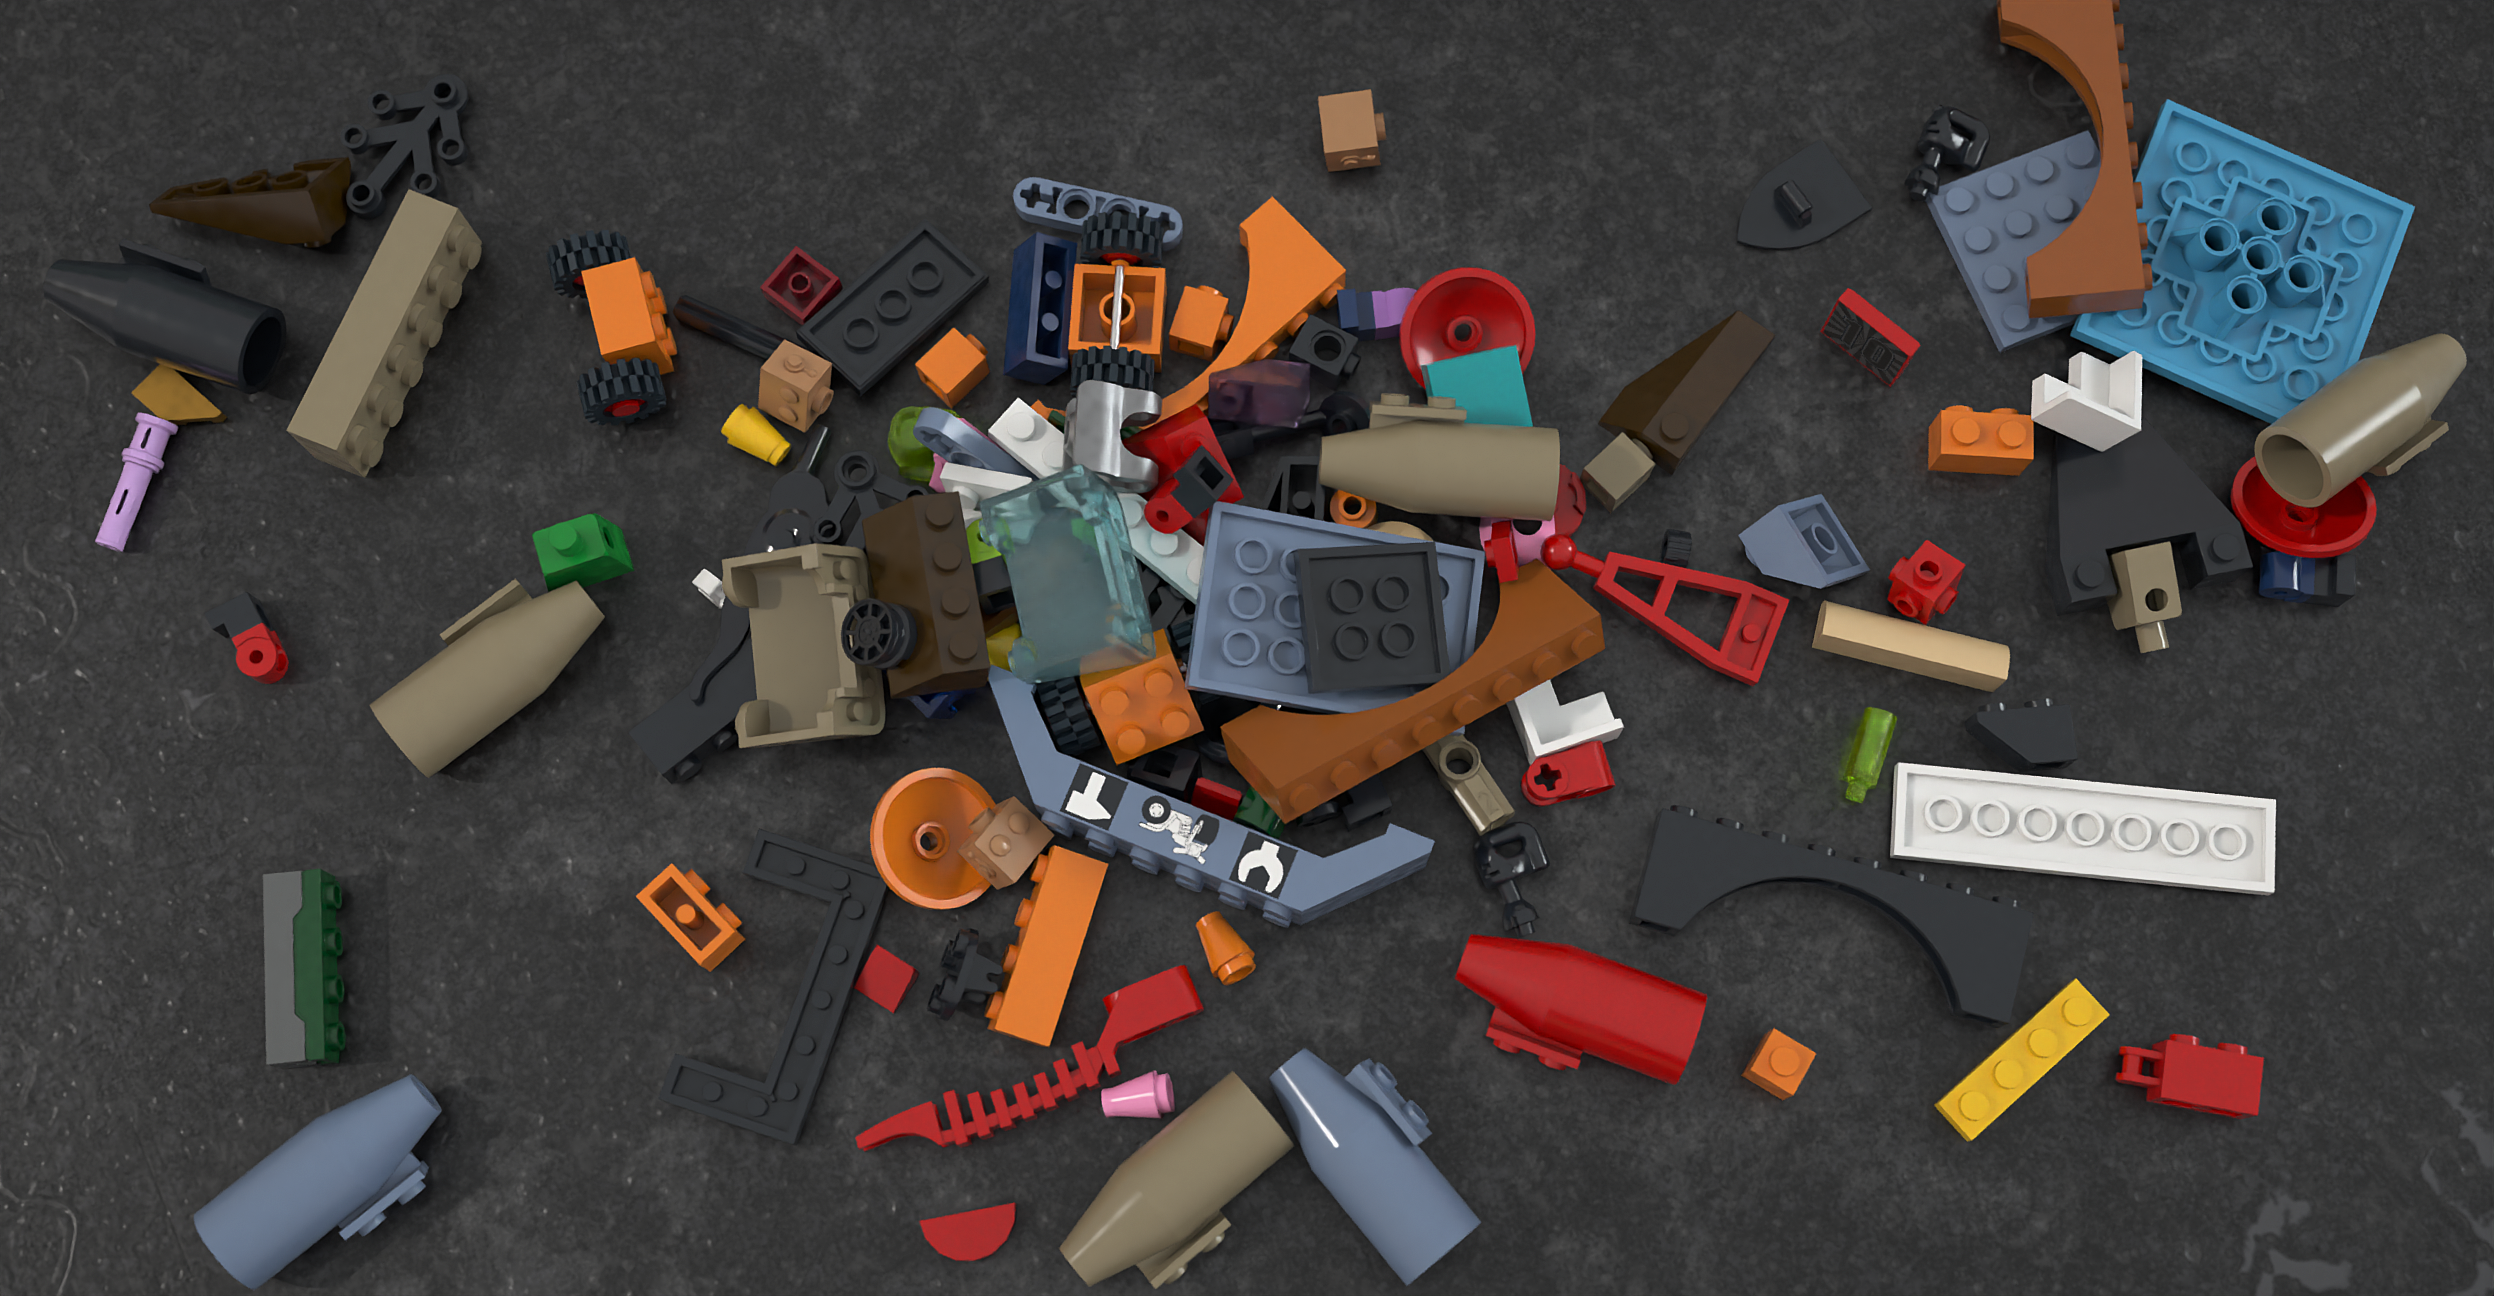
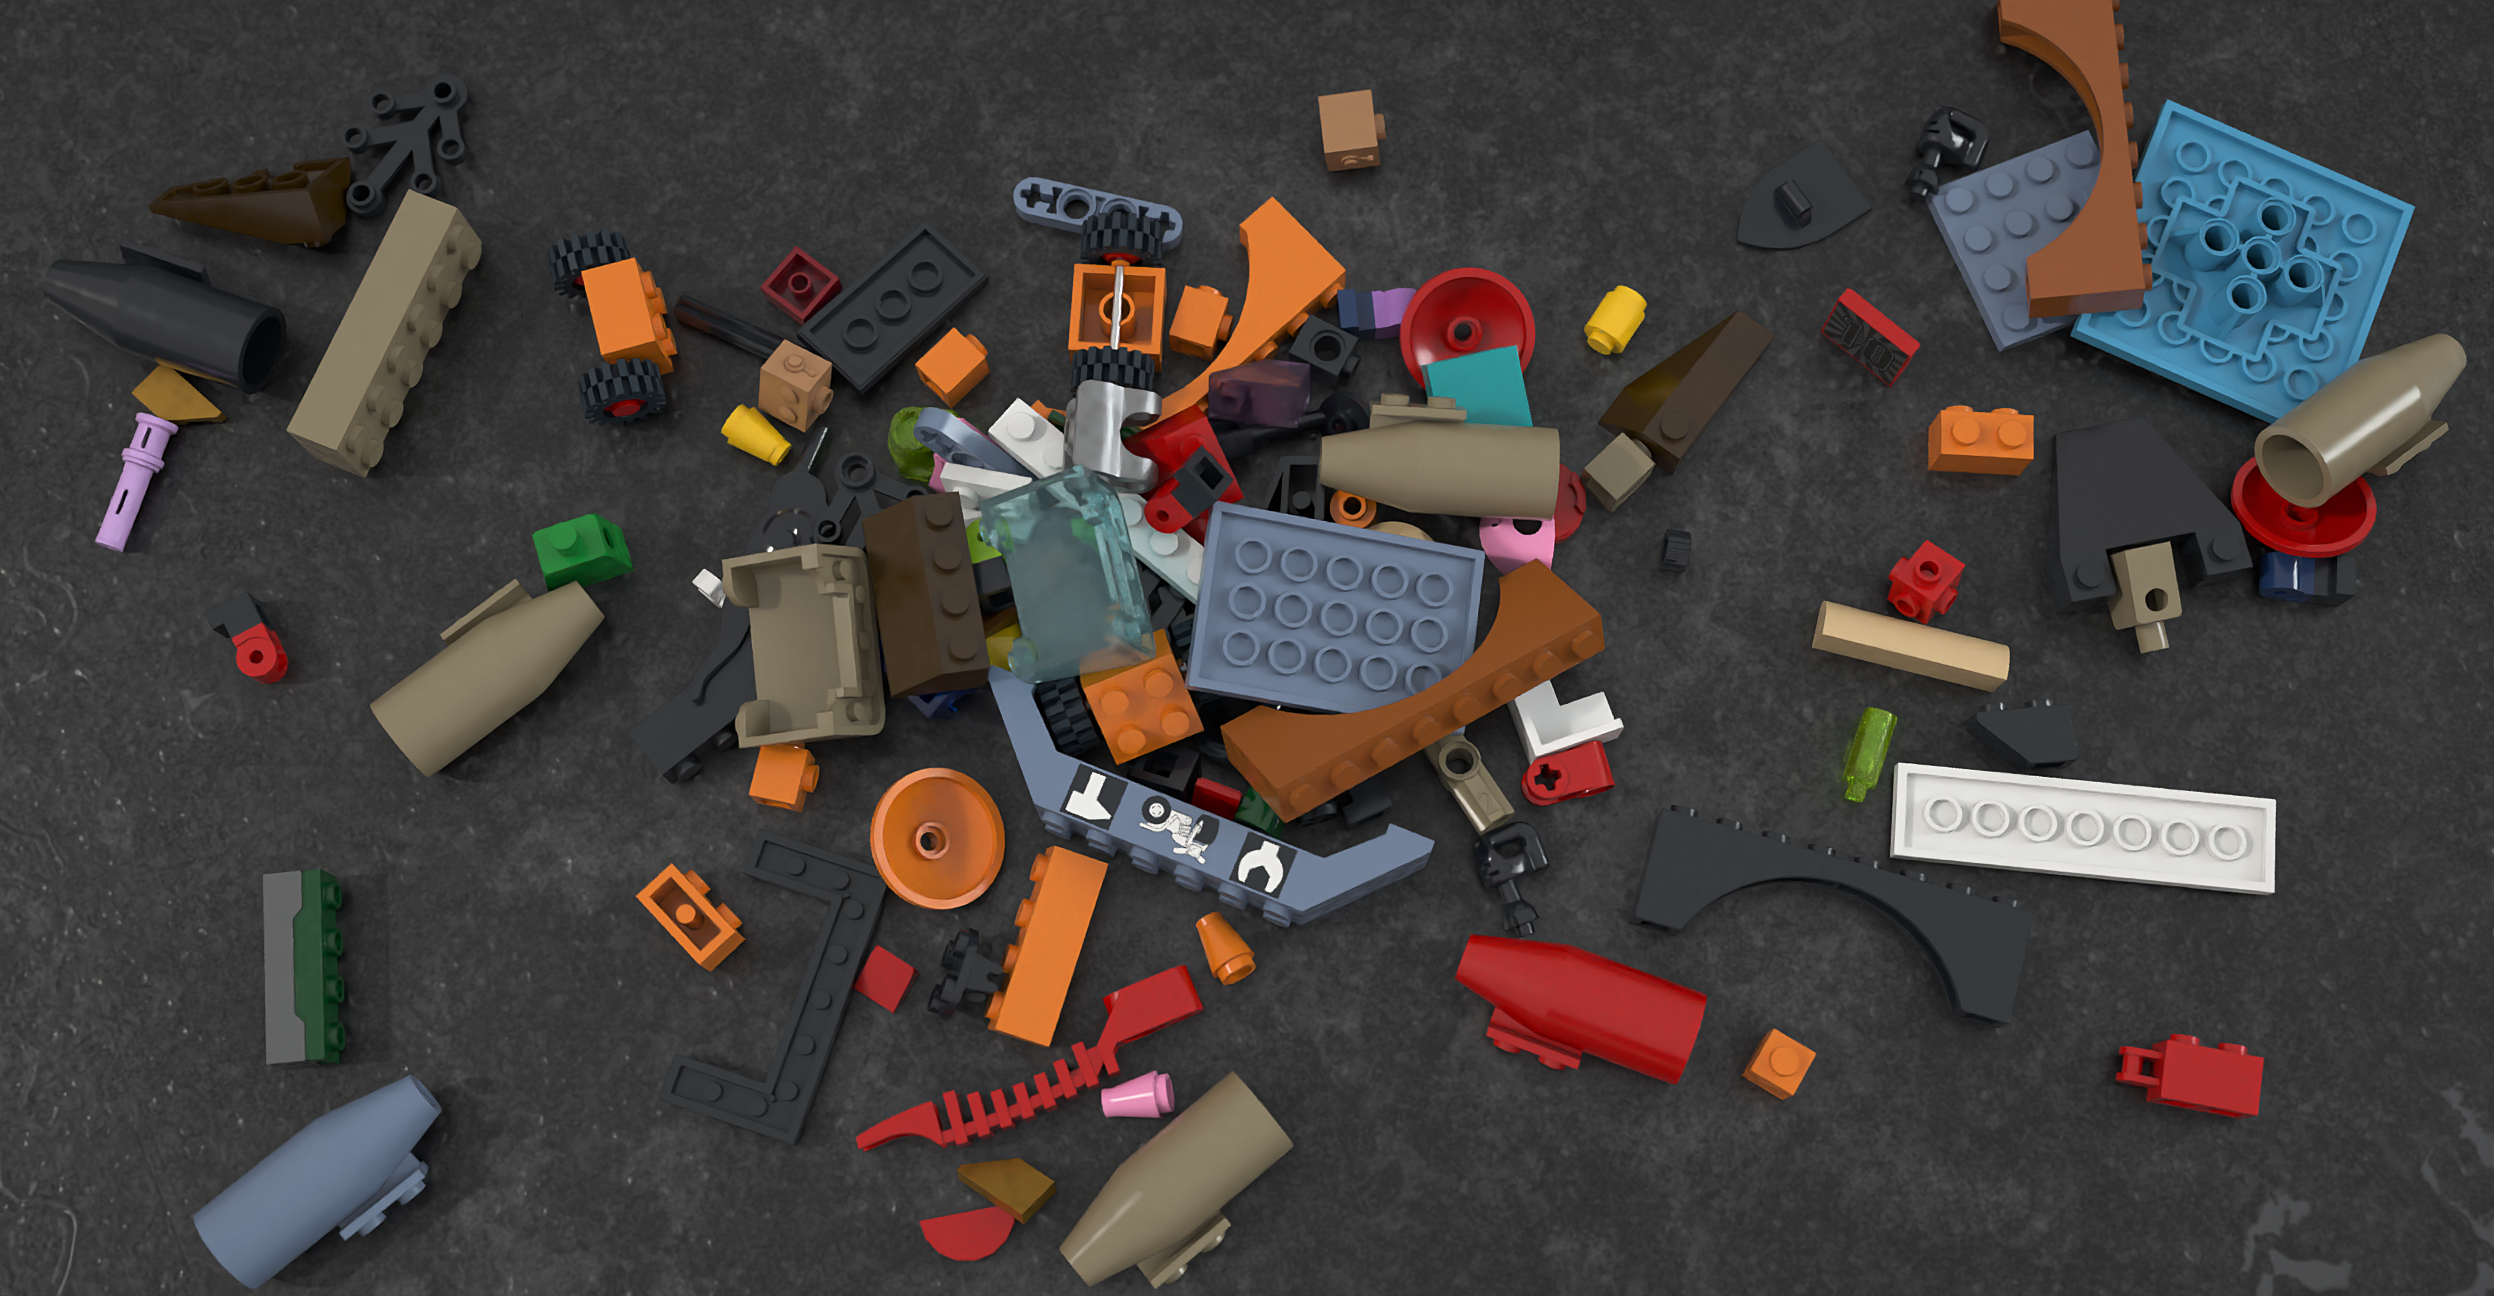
(784, 776): none -> orange brick
(882, 635): black wheel -> none
(1004, 842): medium nougat head -> none
(1009, 1185): none -> pearl gold tile
(1040, 309): dark blue brick -> none
(1368, 1157): sand blue piece -> none
(1371, 617): black plate -> none
(1502, 551): red plate -> none
(1615, 320): none -> yellow brick
(1748, 631): red plate -> none
(1803, 544): sand blue slope -> none
(2021, 1060): yellow plate -> none
(2096, 405): white panel -> none

